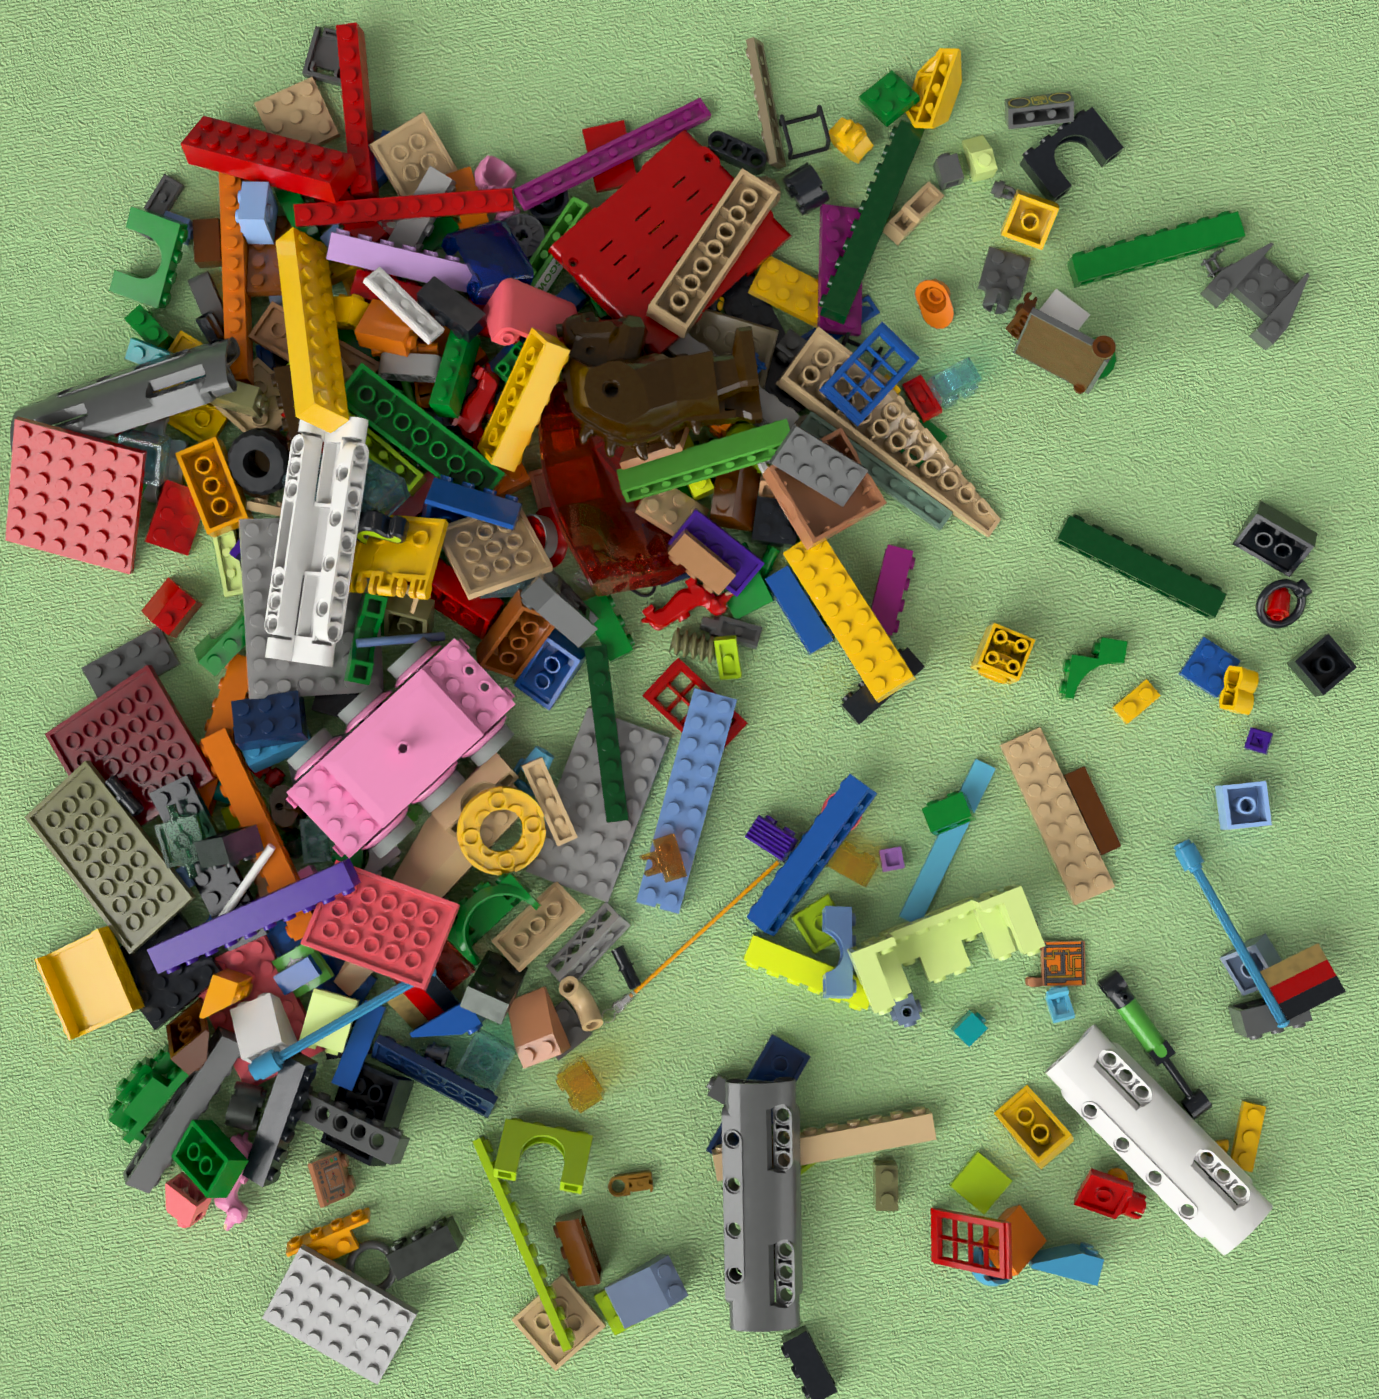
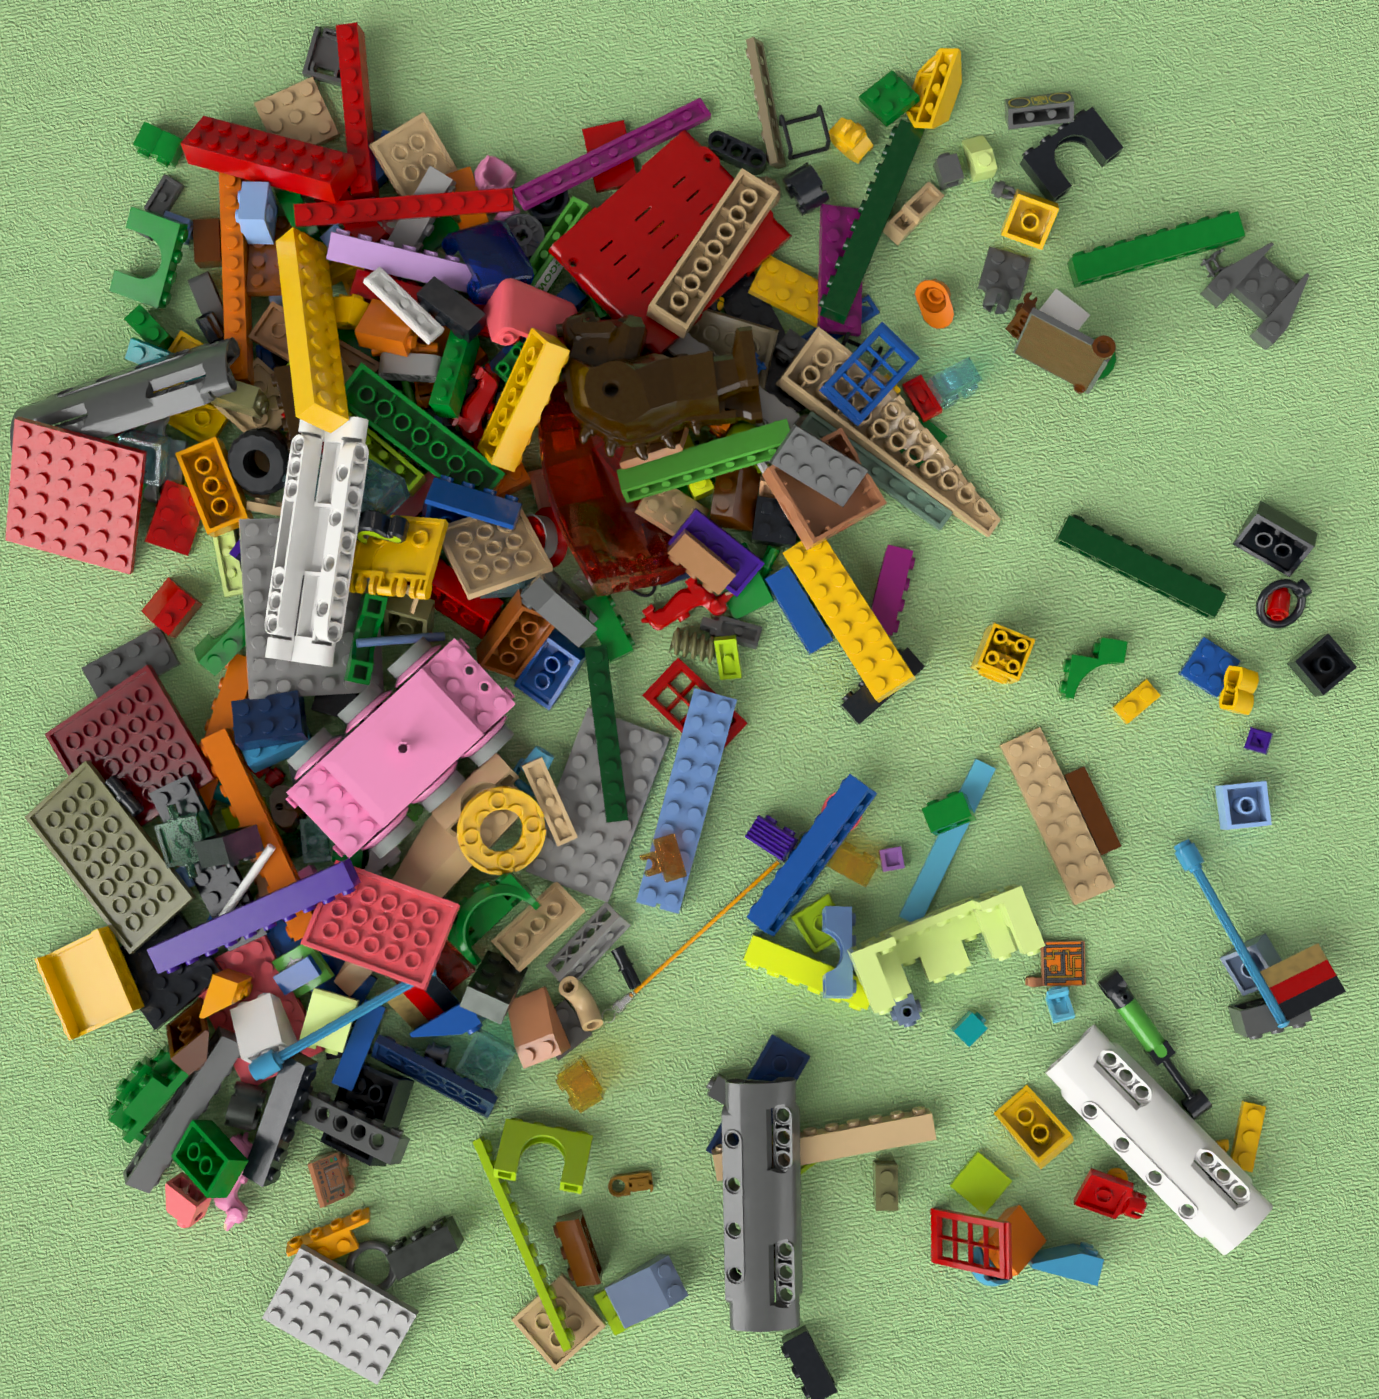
(159, 145): none -> green brick

